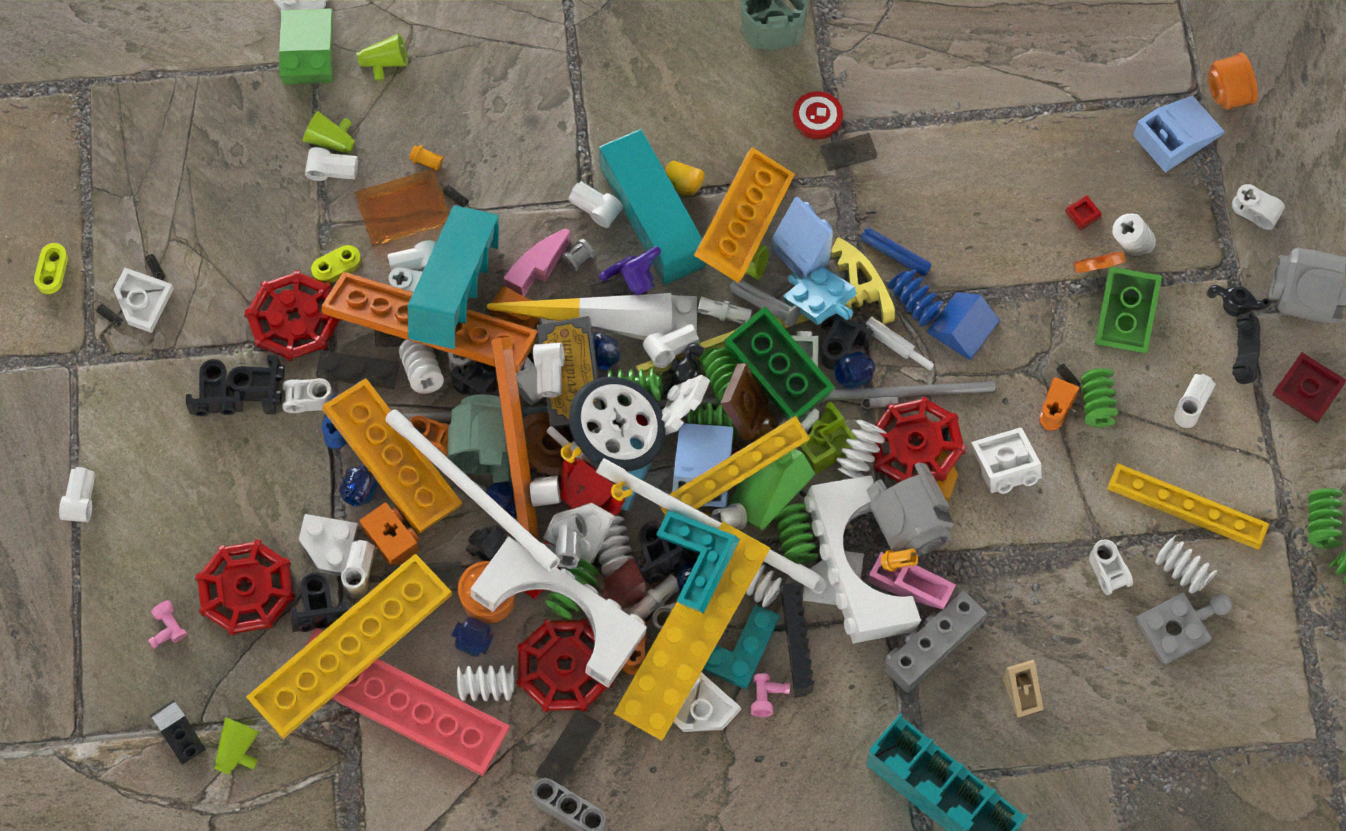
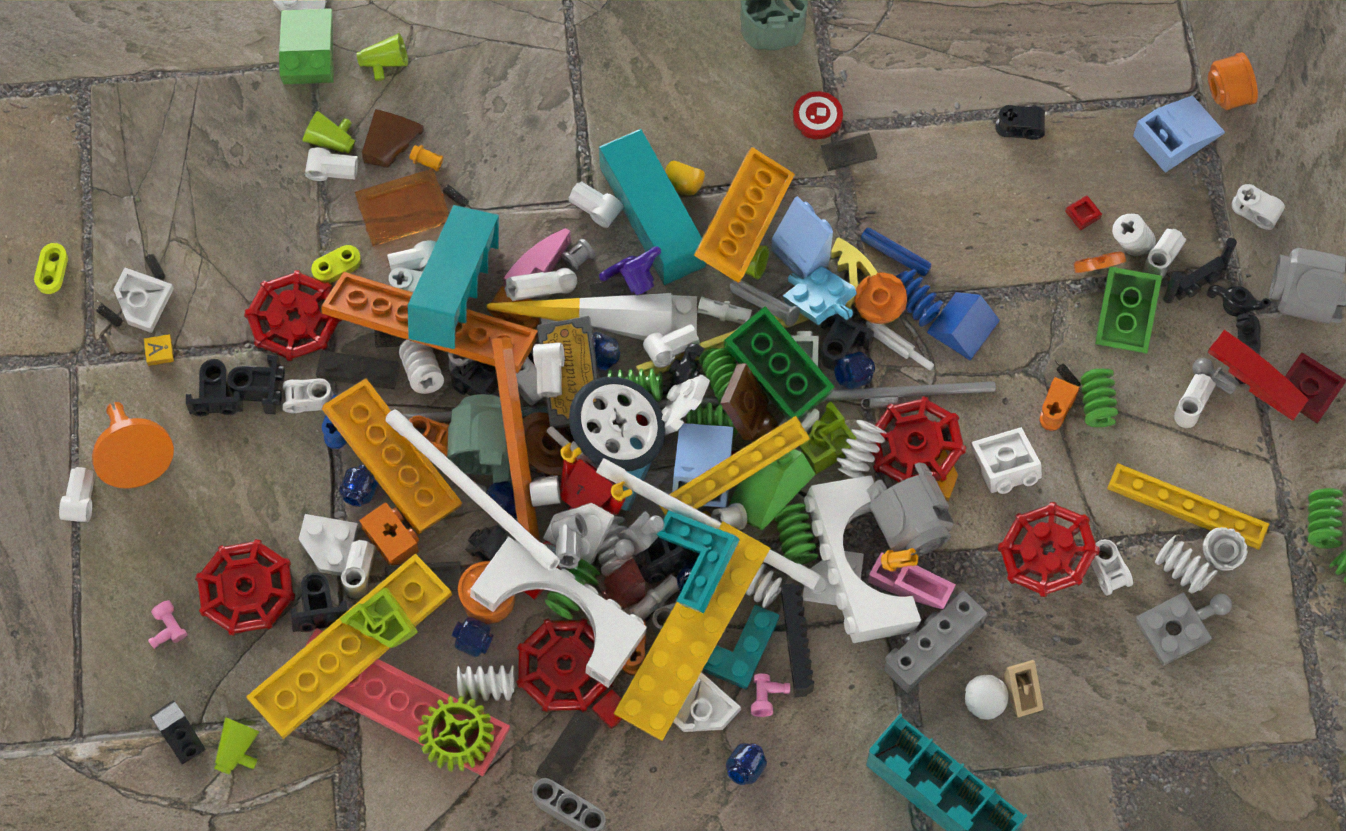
(131, 450): none -> orange piece
(158, 350): none -> yellow tile
(381, 619): none -> lime slope
(388, 137): none -> reddish brown slope
(463, 727): none -> lime gear
(540, 284): none -> white piece
(606, 707): none -> red tile
(638, 536): none -> light grey piece
(746, 763): none -> clear blue head
(881, 298): none -> orange tile
(986, 696): none -> white hair
(1023, 122): none -> black piece
(1052, 563): none -> red plate
(1164, 252): none -> white piece
(1193, 282): none -> black plate
(1222, 380): none -> light grey axle
(1224, 548): none -> white hair
(1259, 374): none -> red slope

